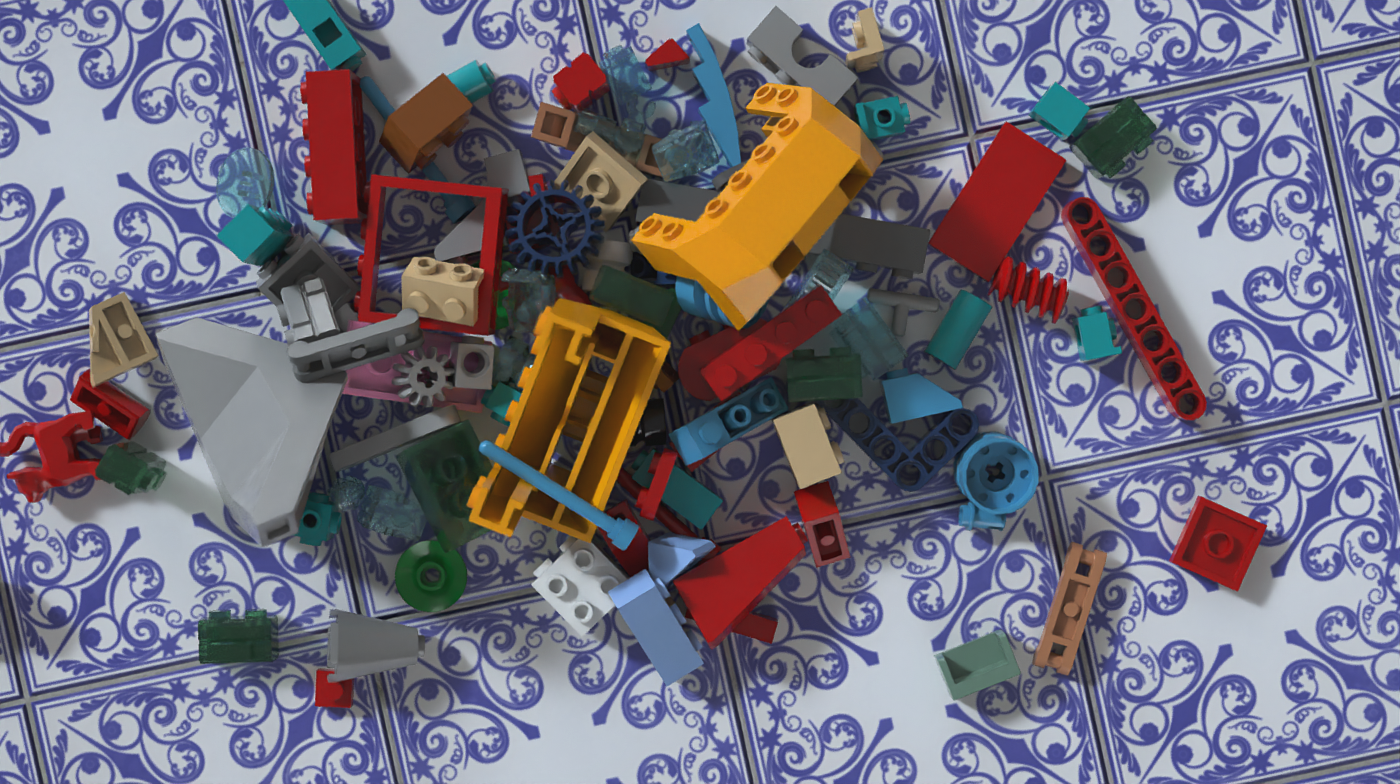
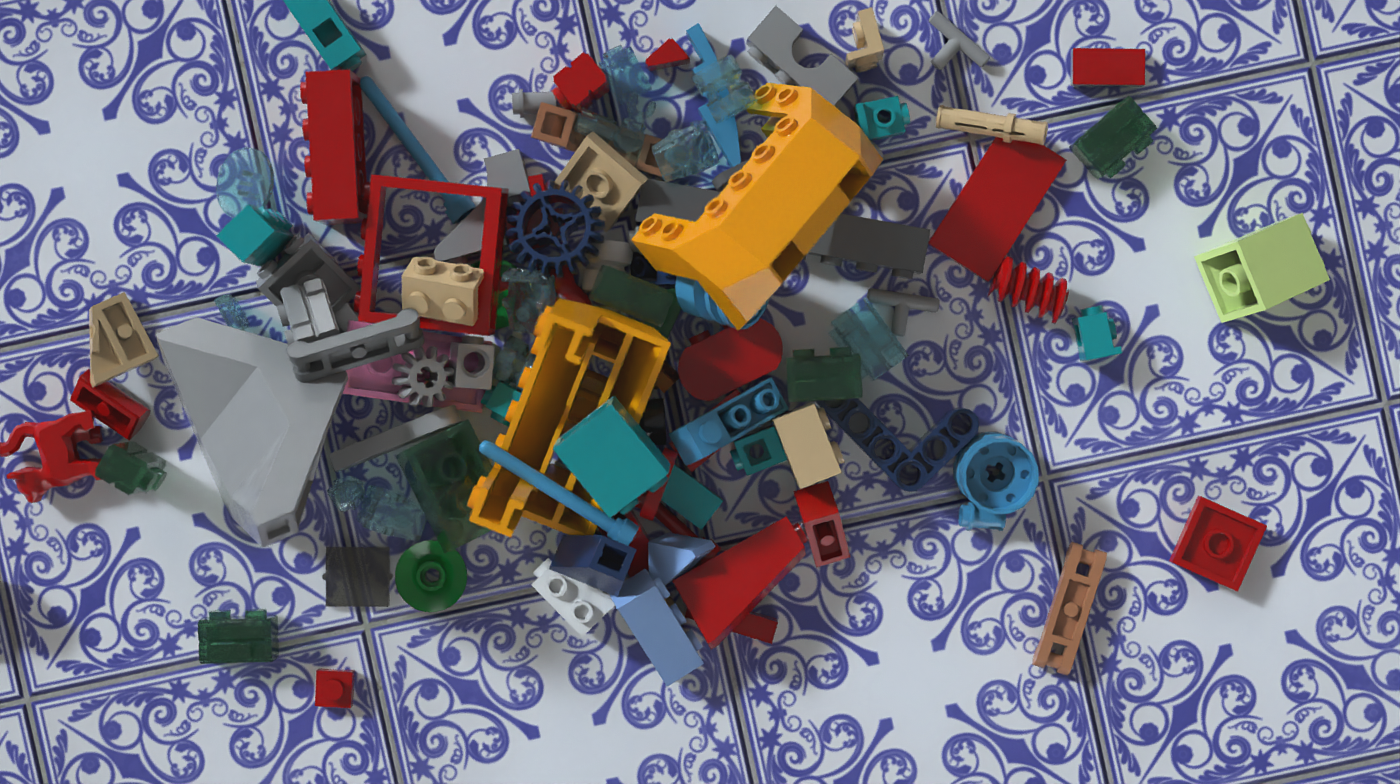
(232, 312): none -> clear light blue tile
(327, 520): teal brick -> none
(358, 576): none -> clear smoke piece
(369, 645): light grey cone -> none
(426, 124): dark orange brick -> none
(473, 80): teal brick -> none
(529, 102): none -> light grey pin
(594, 561): none -> dark blue slope
(613, 458): none -> teal brick
(719, 76): none -> clear light blue wheel
(770, 342): red arch -> none
(772, 454): none -> teal brick
(832, 263): clear light blue slope -> none
(914, 396): dark azure slope -> none
(956, 42): none -> light grey piece
(958, 329): teal brick -> none
(977, 664): sand green panel -> none
(994, 125): none -> tan pin
(1060, 112): teal brick -> none
(1107, 67): none -> red tile
(1149, 317): red beam -> none
(1262, 268): none -> yellowish green slope

